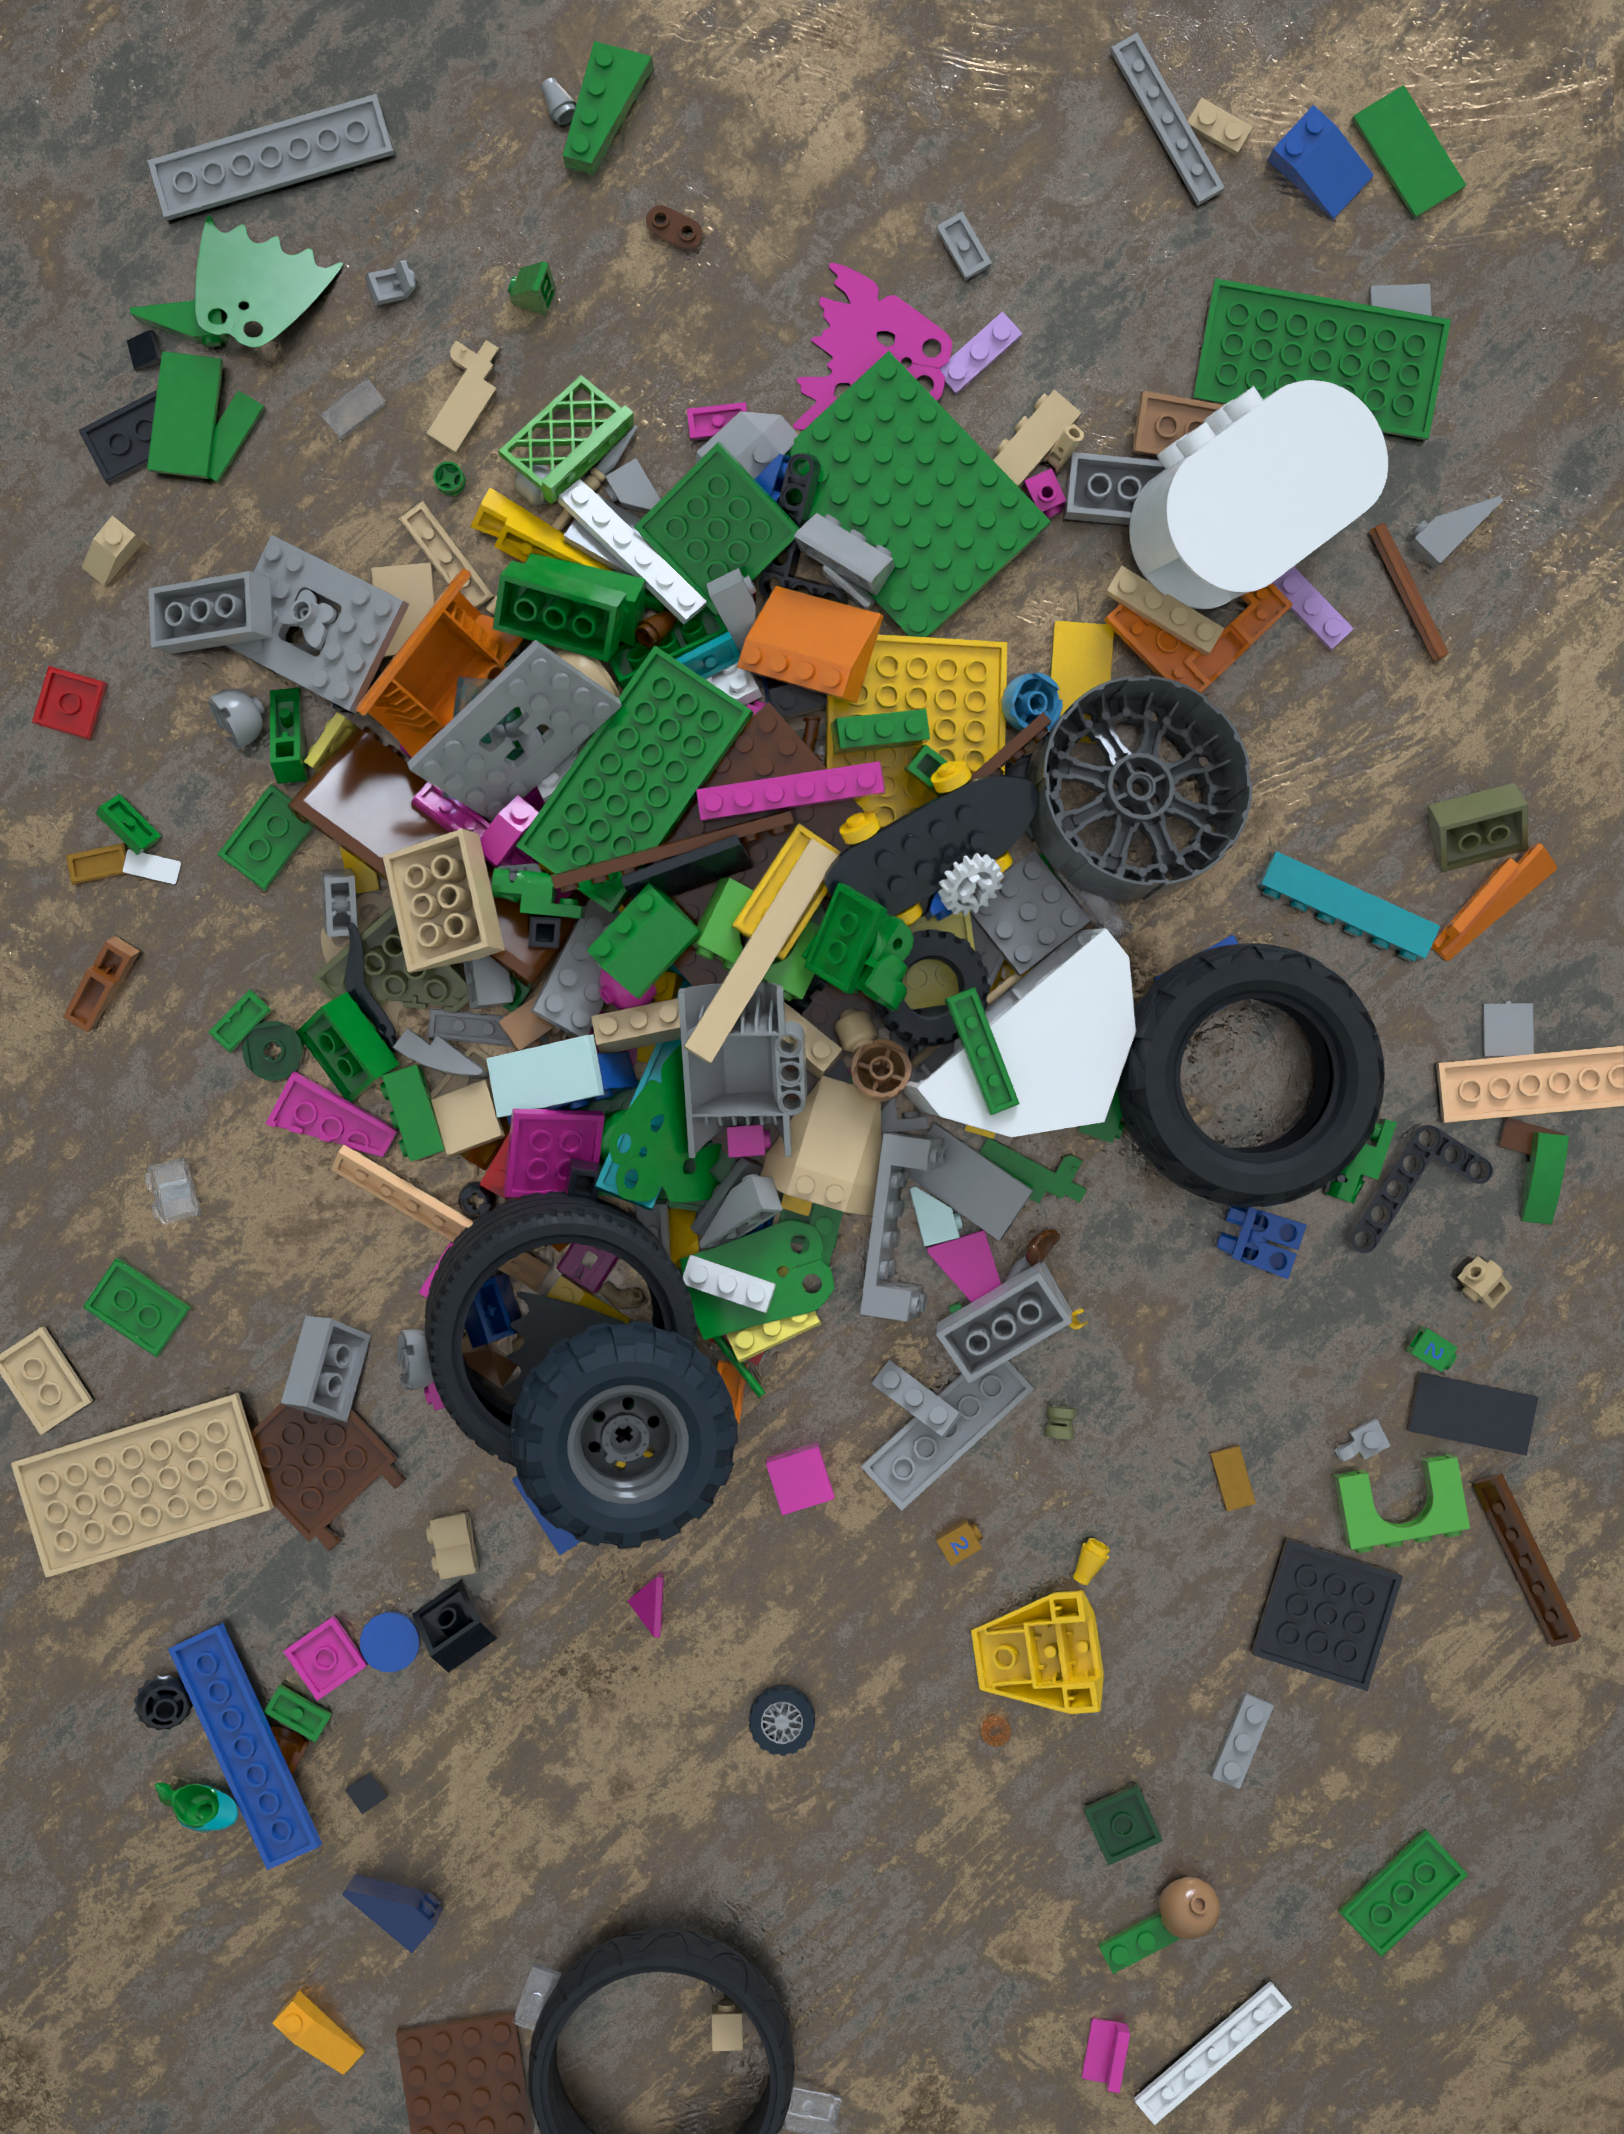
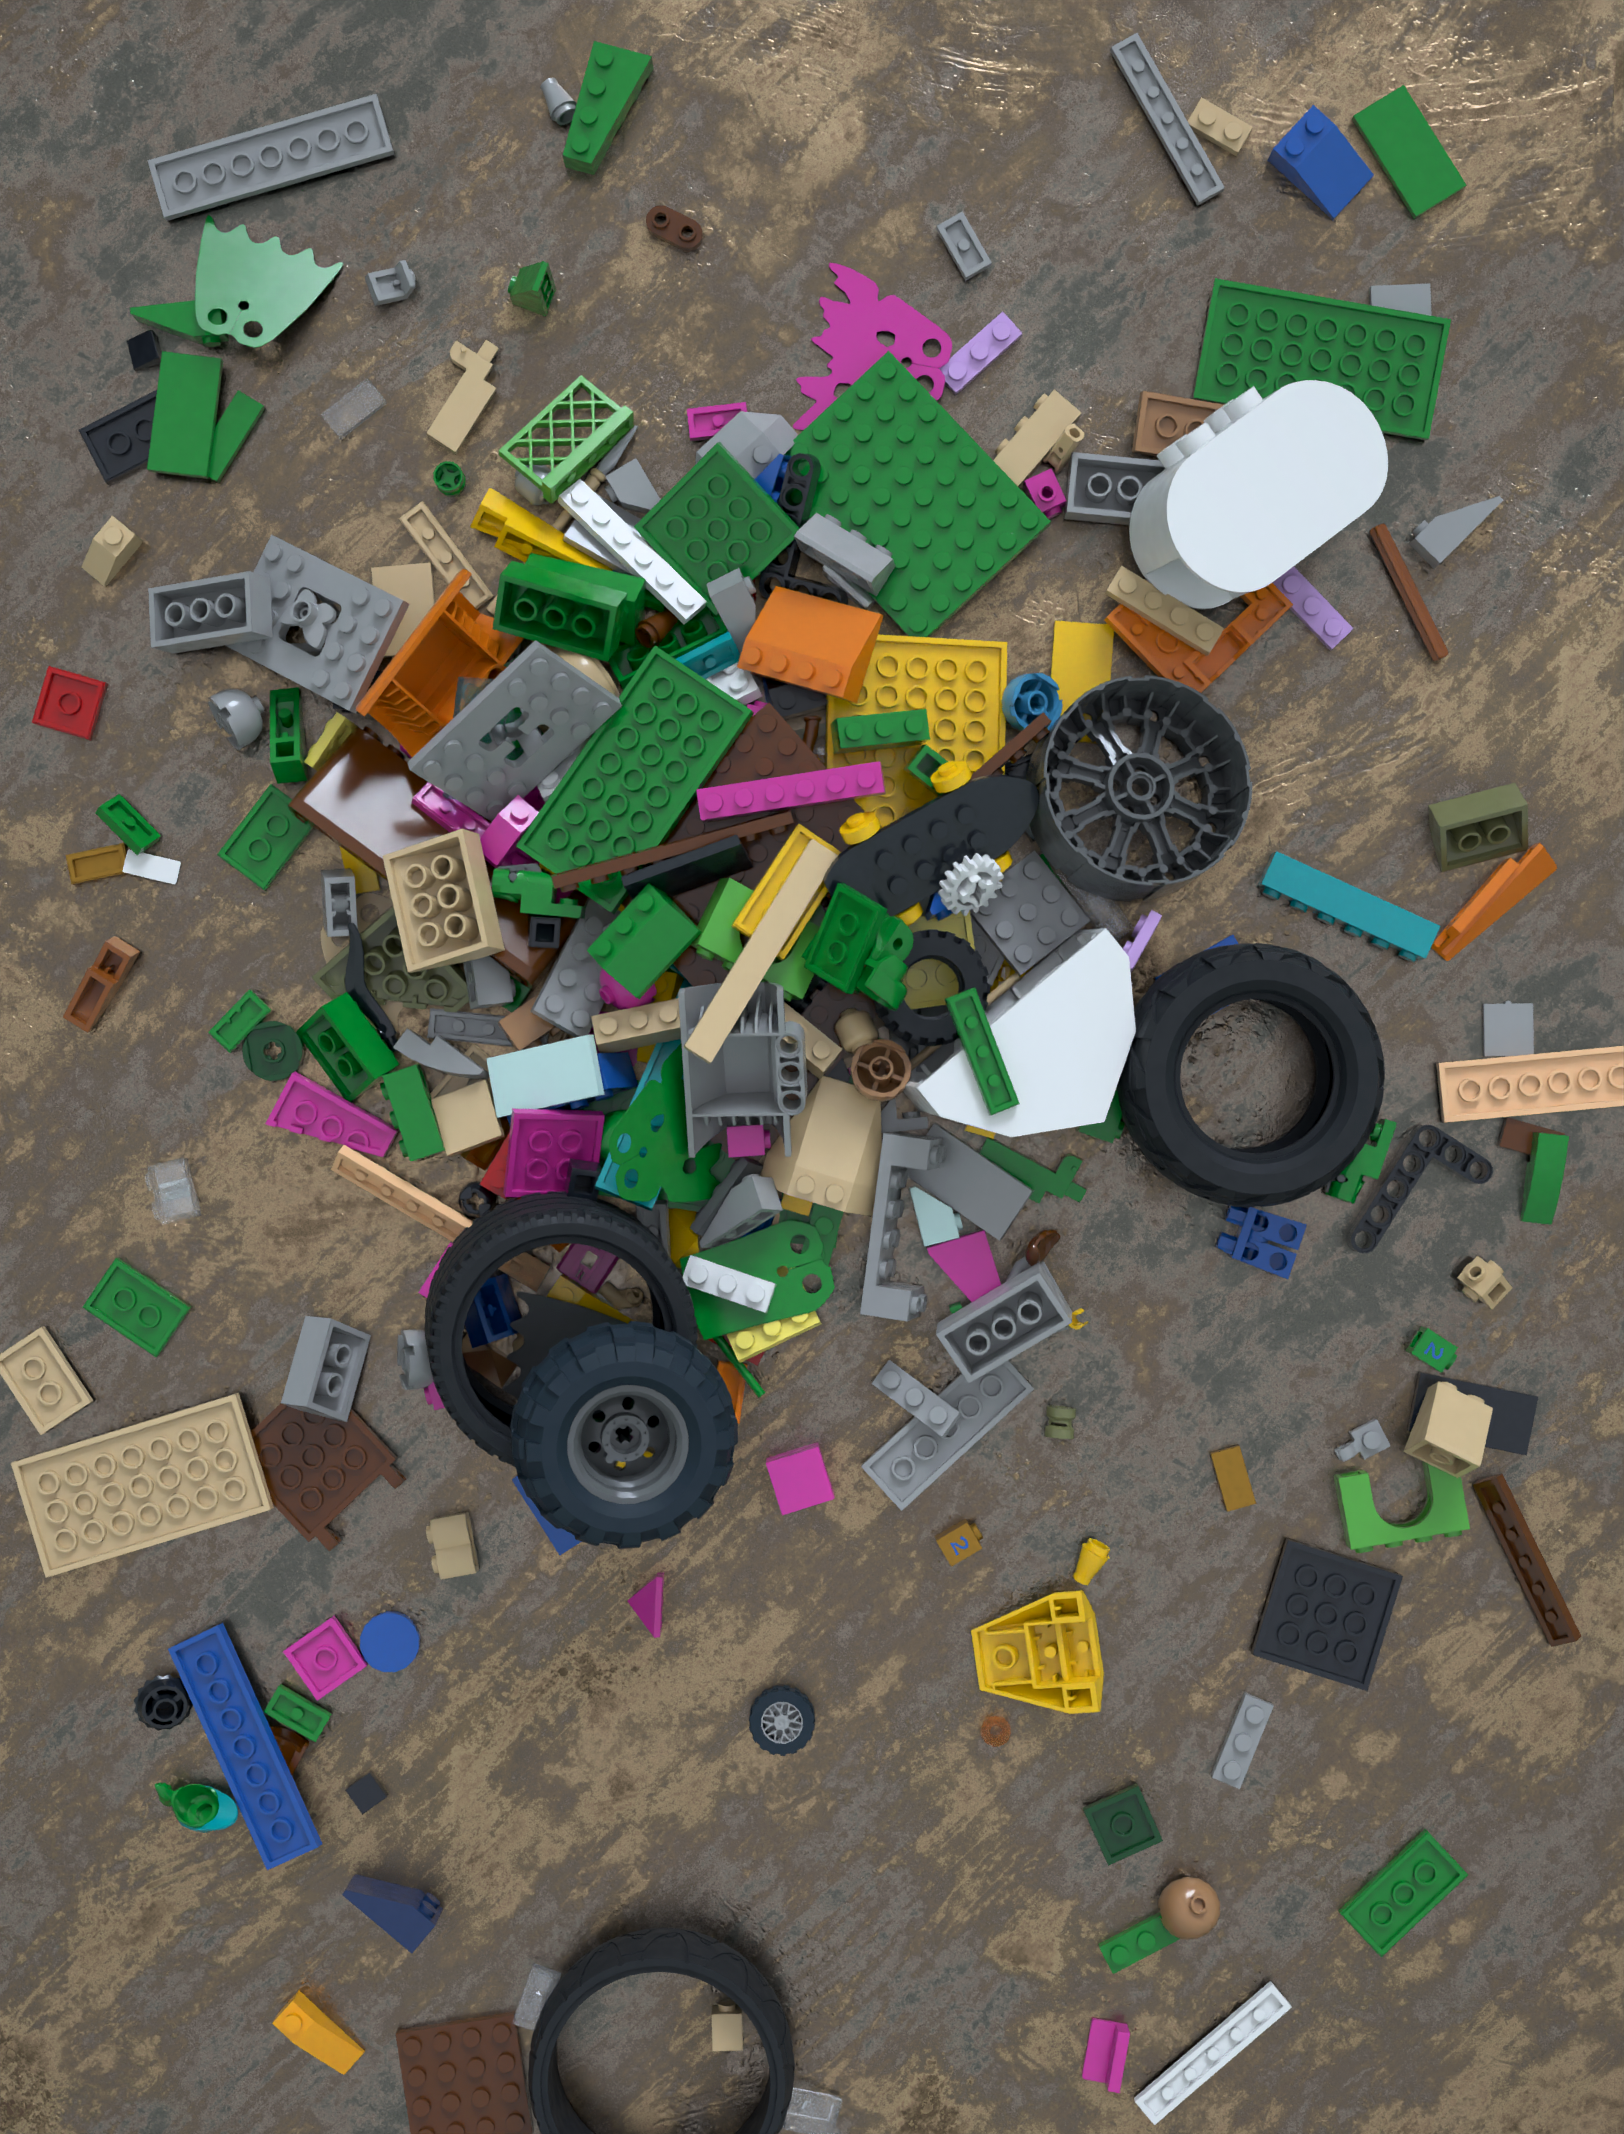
(454, 1627): black slope -> none
(1142, 933): none -> lavender plate
(1450, 1430): none -> tan slope

